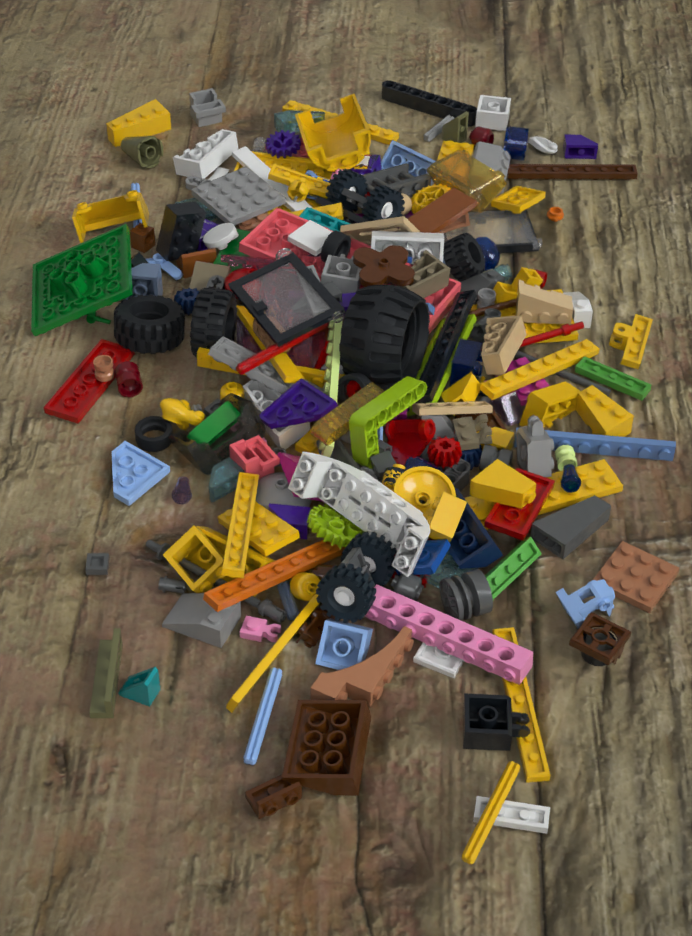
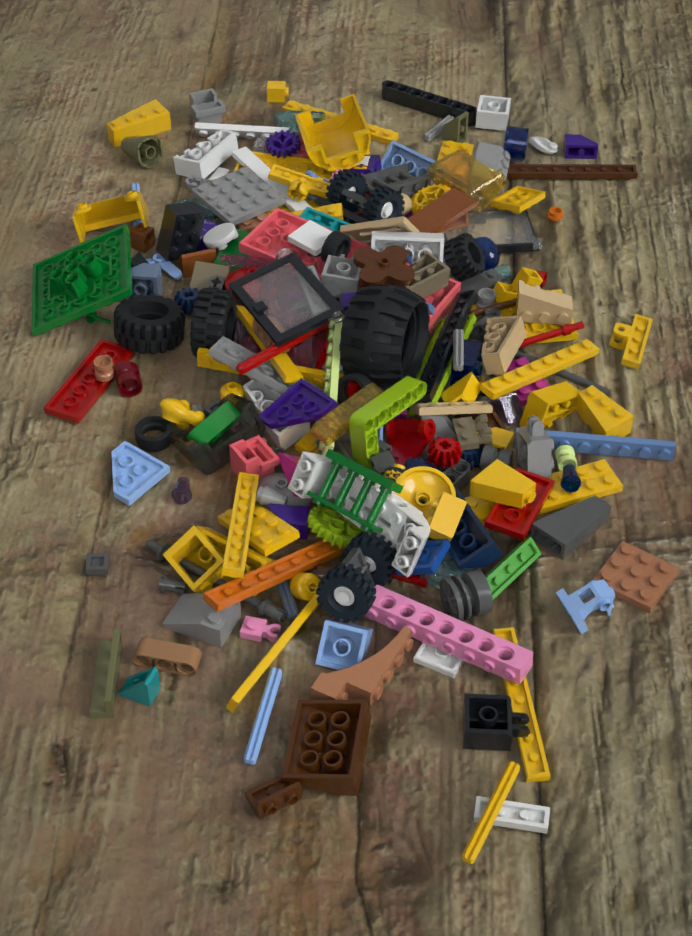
(167, 656): none -> medium nougat beam
(223, 479): clear light blue slope -> none
(246, 131): none -> white plate
(269, 495): none -> light grey cone
(277, 91): none -> yellow brick
(310, 632): reddish brown hinge -> none
(370, 478): none -> green fence
(408, 586): dark grey head -> none
(458, 349): none -> light grey axle
(481, 134): dark red head -> none
(581, 308): white slope -> none
(598, 644): reddish brown piece -> none
(613, 378): bright green plate -> none

